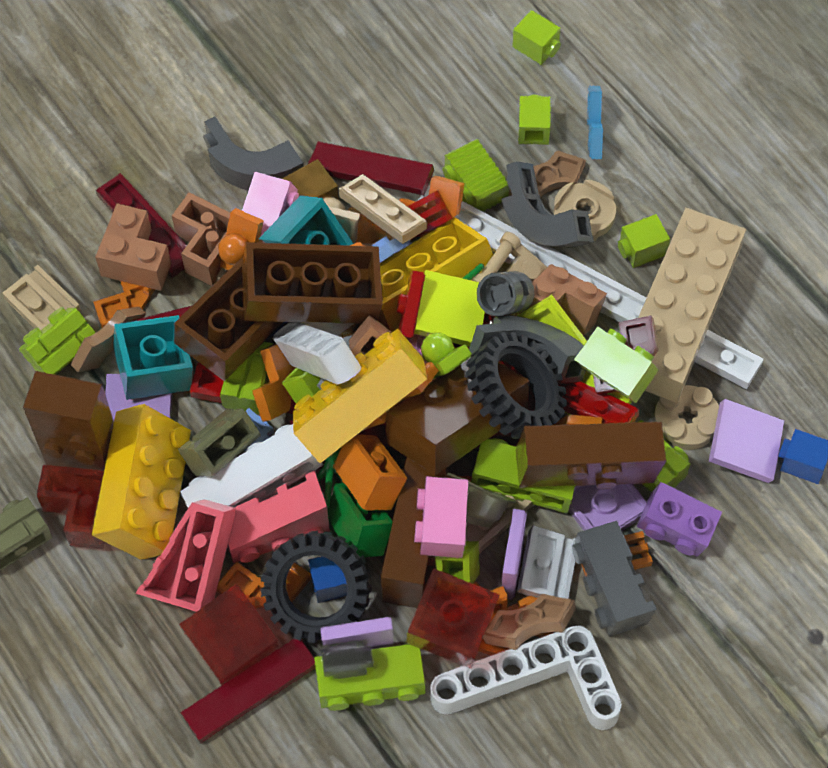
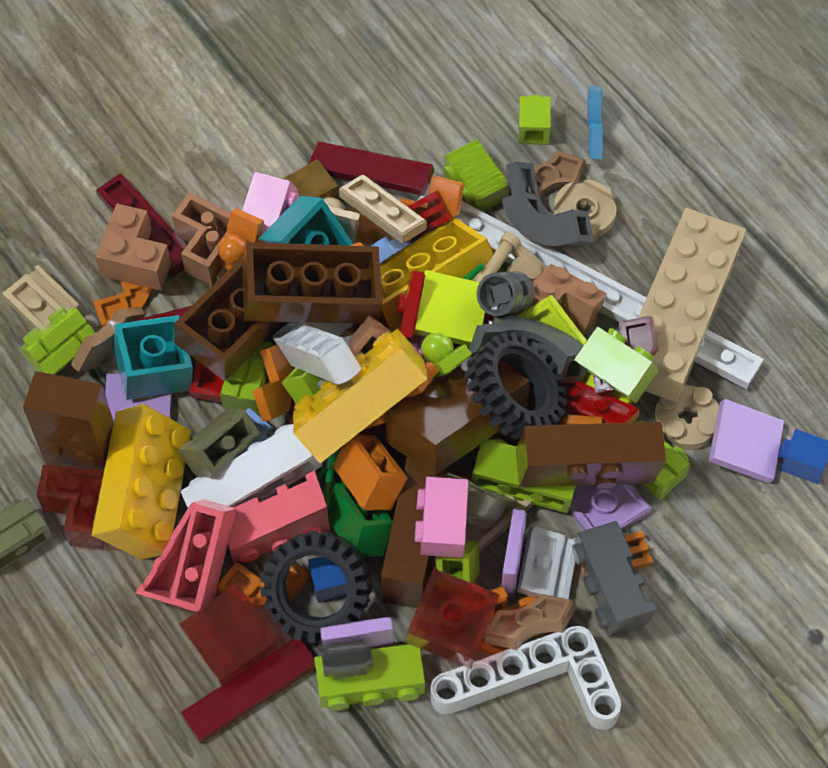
(239, 165): dark grey arch -> none
(536, 37): lime brick -> none
(643, 241): lime brick -> none
(679, 520): medium lavender brick -> none

